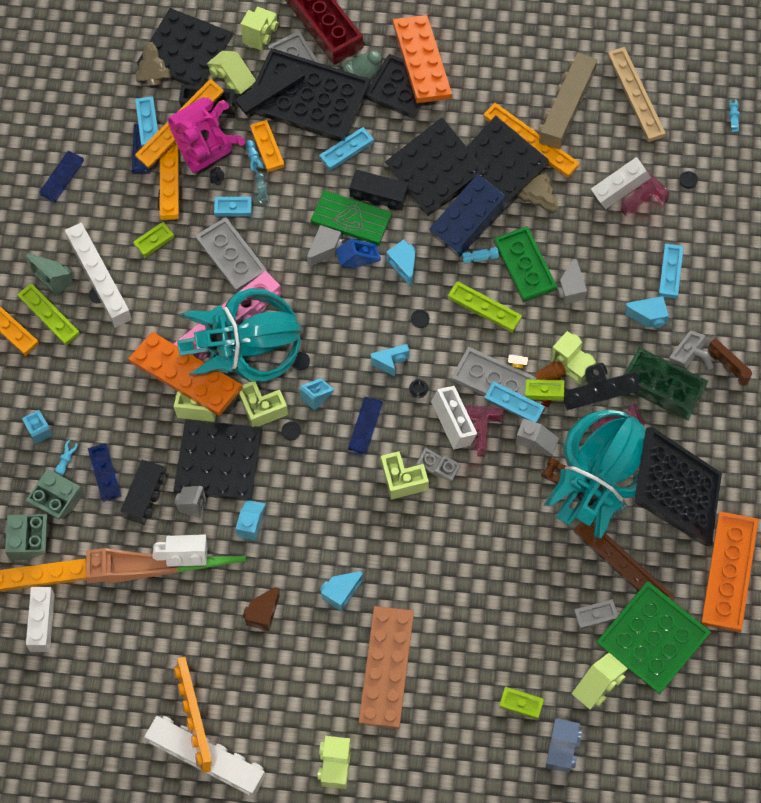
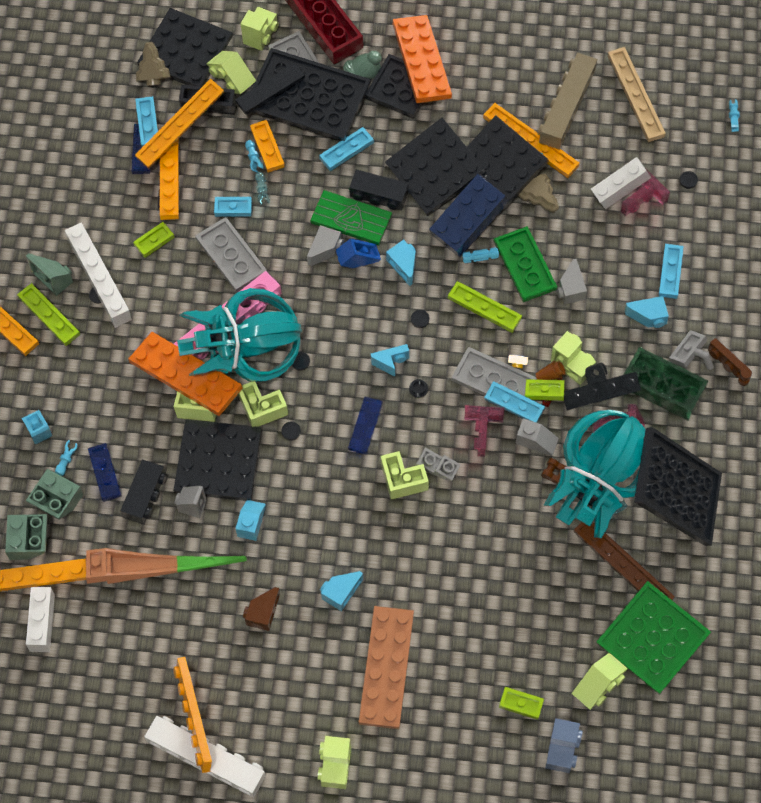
(61, 176): clear blue tile -> none
(182, 550): white brick -> none
(187, 128): dark pink piece -> none
(216, 175): black plate -> none
(315, 393): medium azure slope -> none
(454, 417): white brick -> none
(595, 614): light grey plate -> none
(729, 571): orange plate -> none

